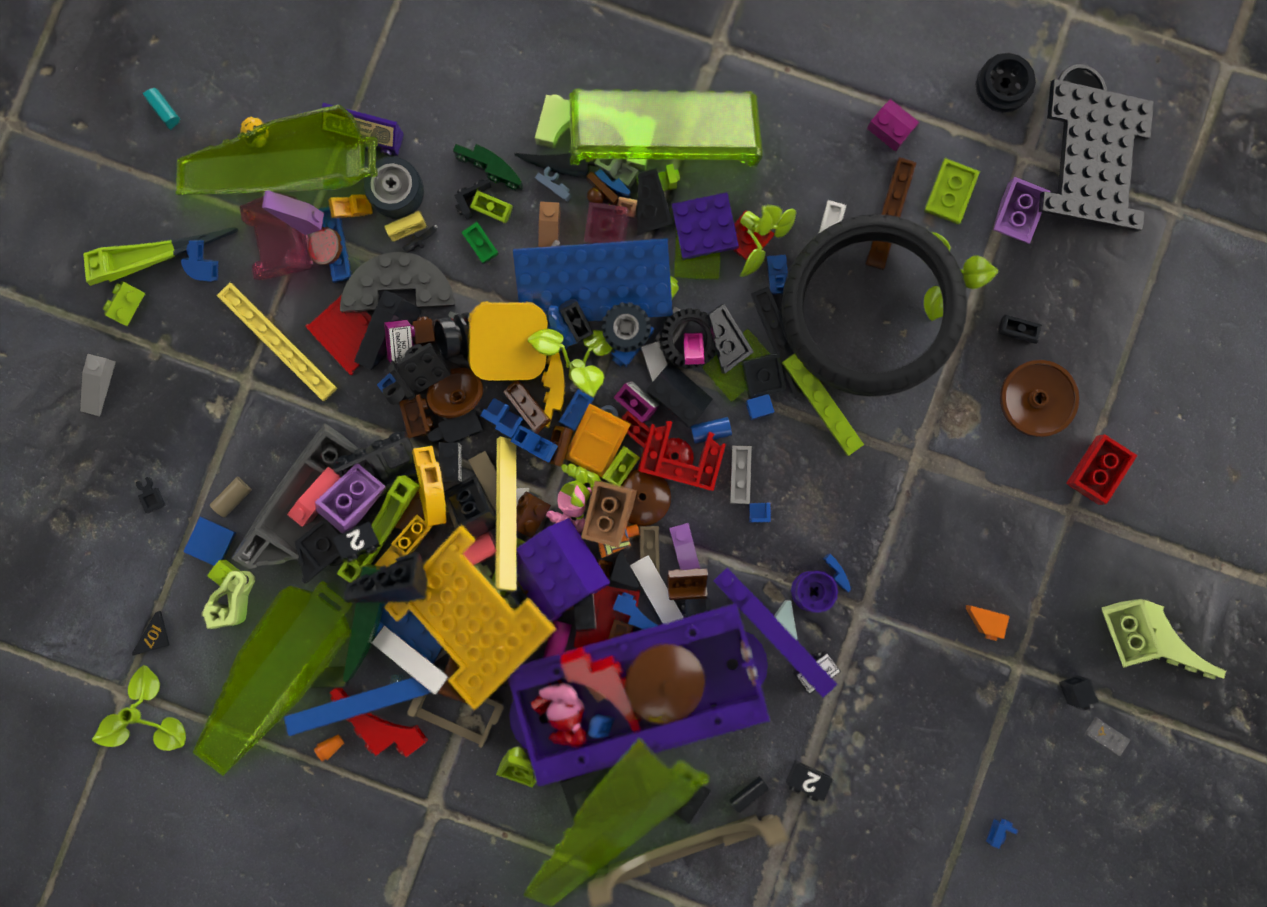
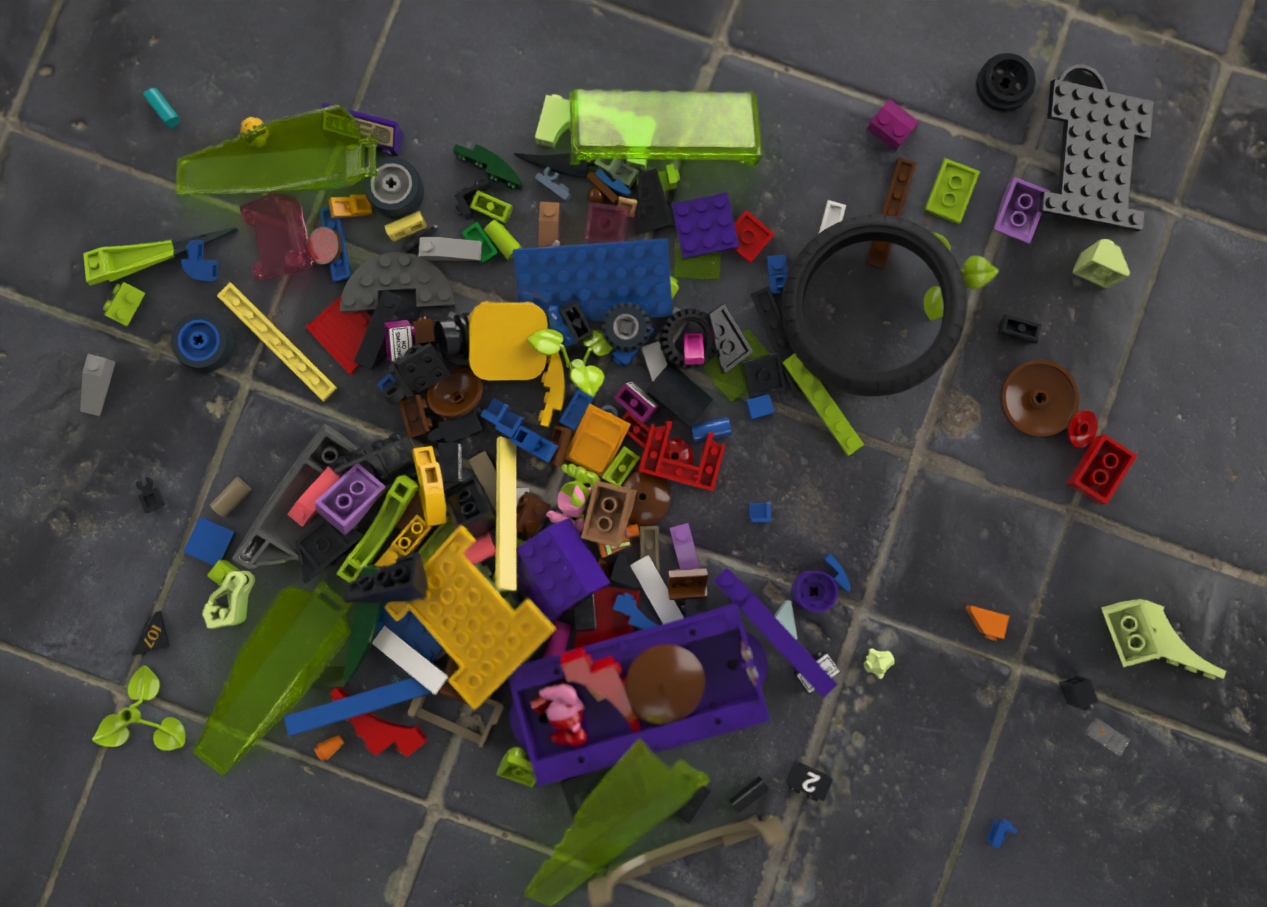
(203, 342): none -> wheel
(295, 213): medium lavender slope -> none
(356, 542): black brick -> none
(437, 539): none -> lime tile
(449, 249): none -> light grey slope
(501, 238): none -> lime brick
(527, 406): reddish brown tile -> none
(601, 726): blue plate -> none
(620, 628): reddish brown plate -> none
(740, 474): light grey plate -> none
(770, 217): lime plant -> none
(878, 662): none -> yellowish green rock
(1083, 428): none -> red dish
(1102, 264): none -> yellowish green slope

